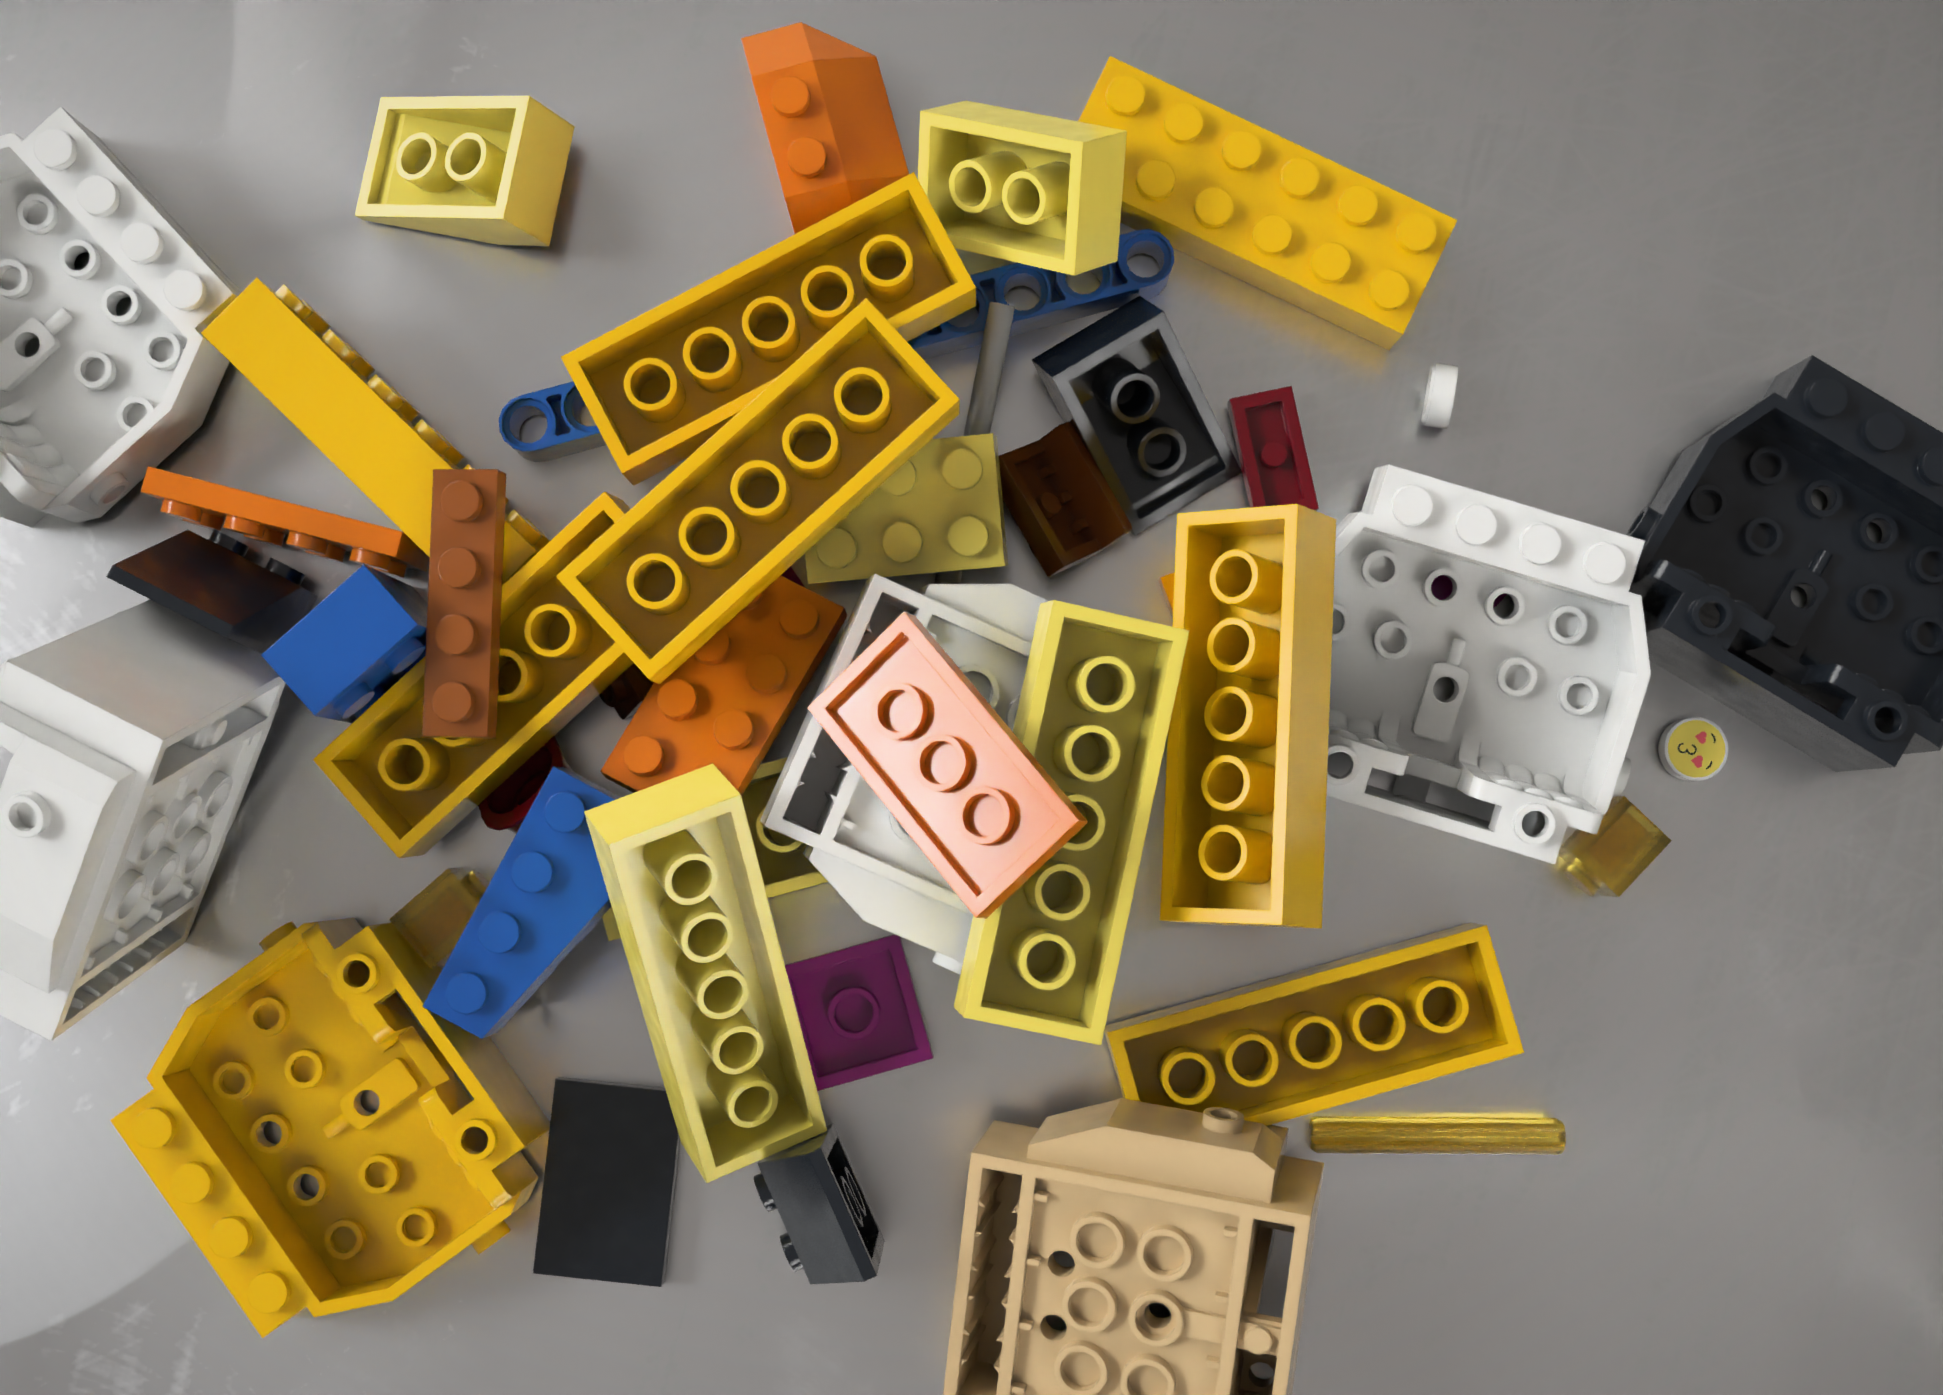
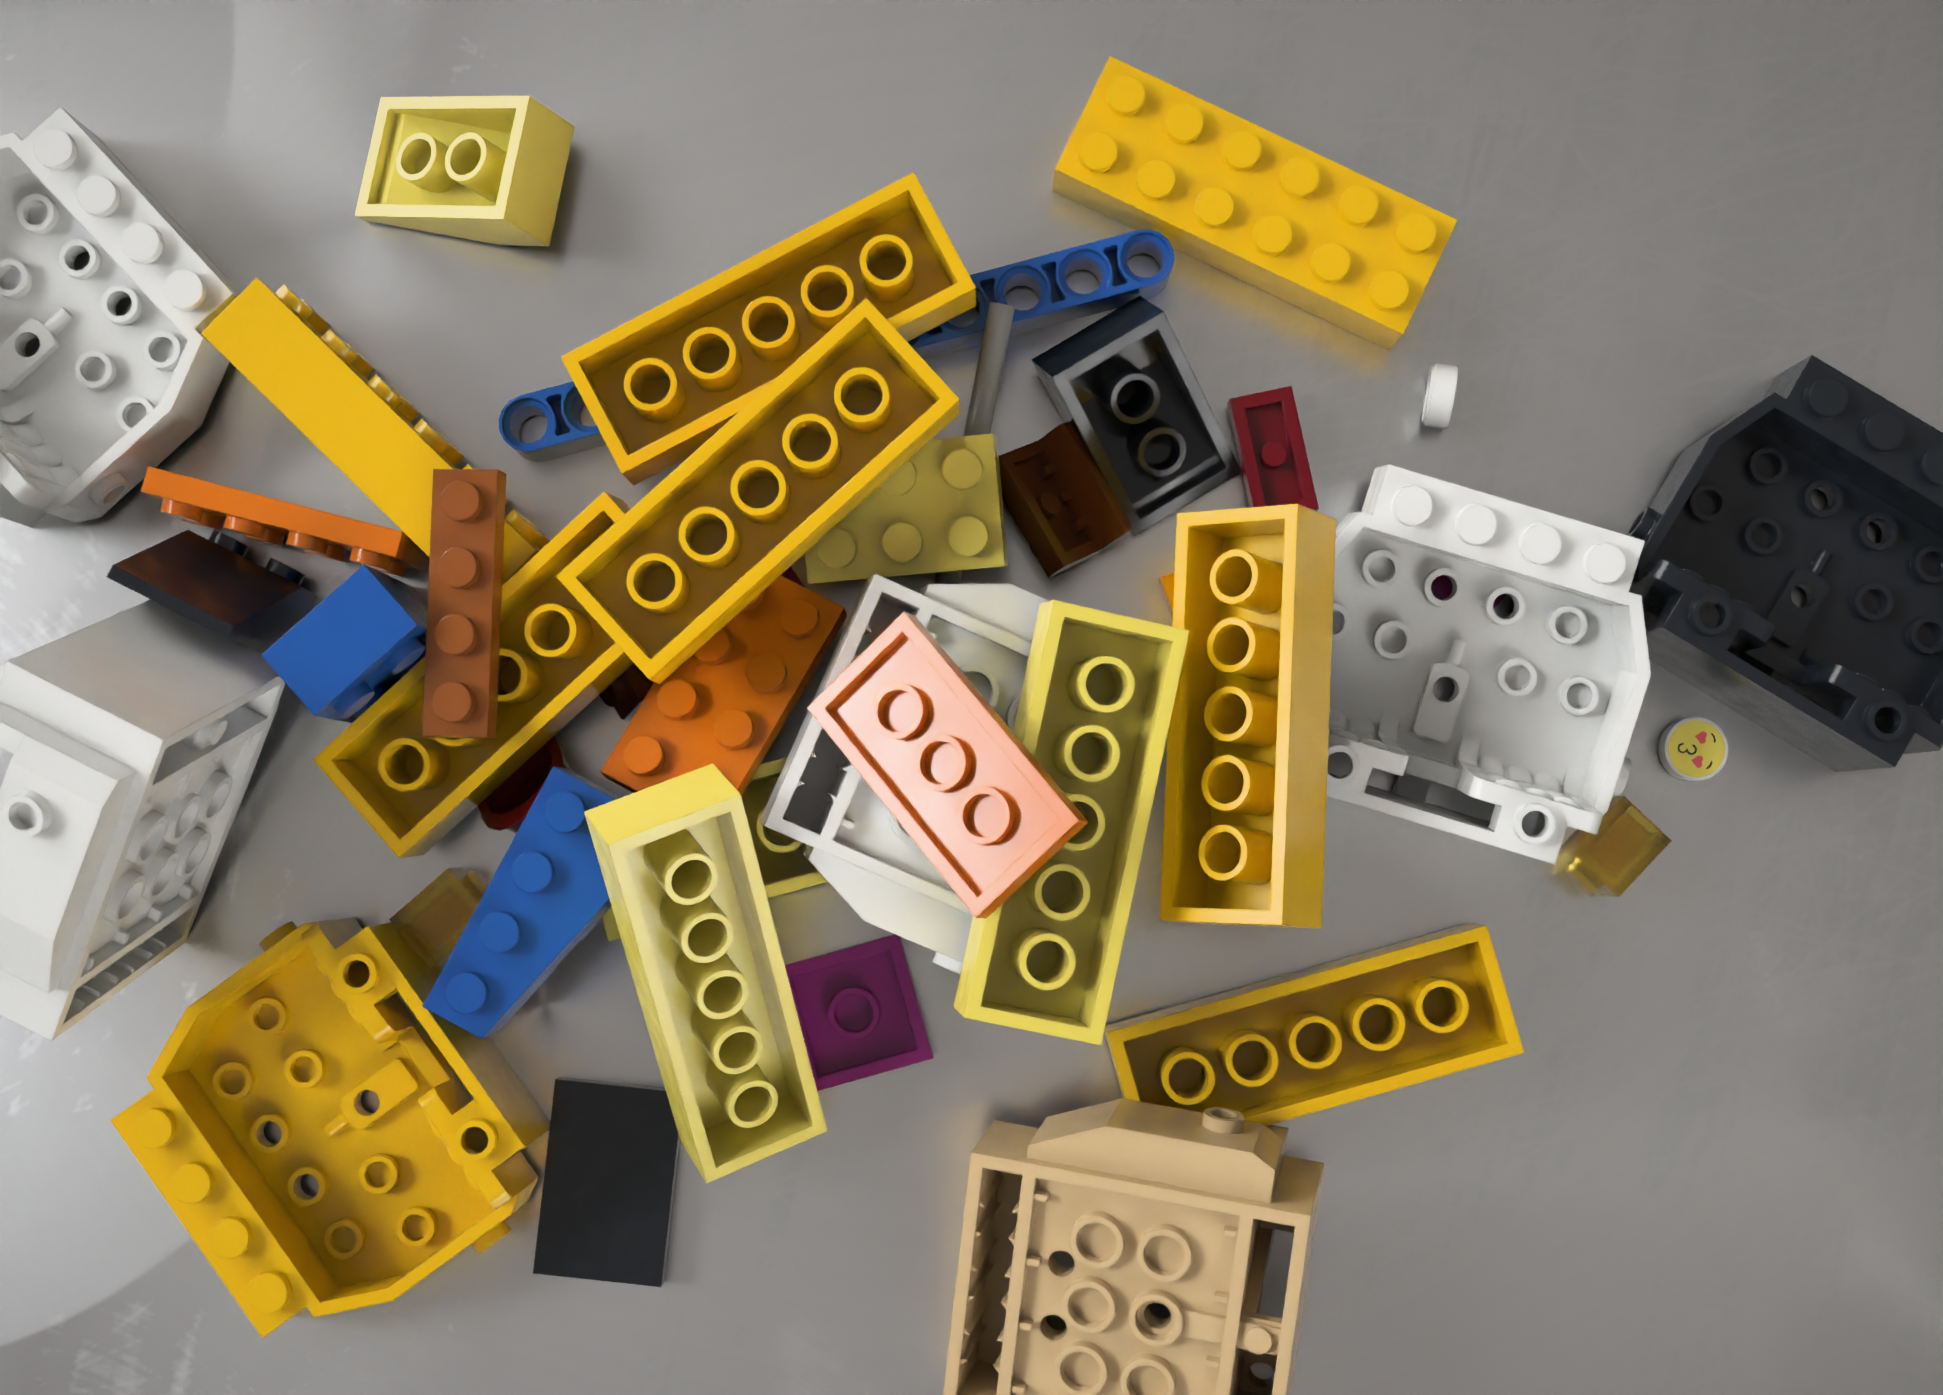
(823, 120): orange wedge -> none
(823, 1211): black slope -> none
(1024, 184): light yellow brick -> none
(1437, 1135): clear yellow axle -> none

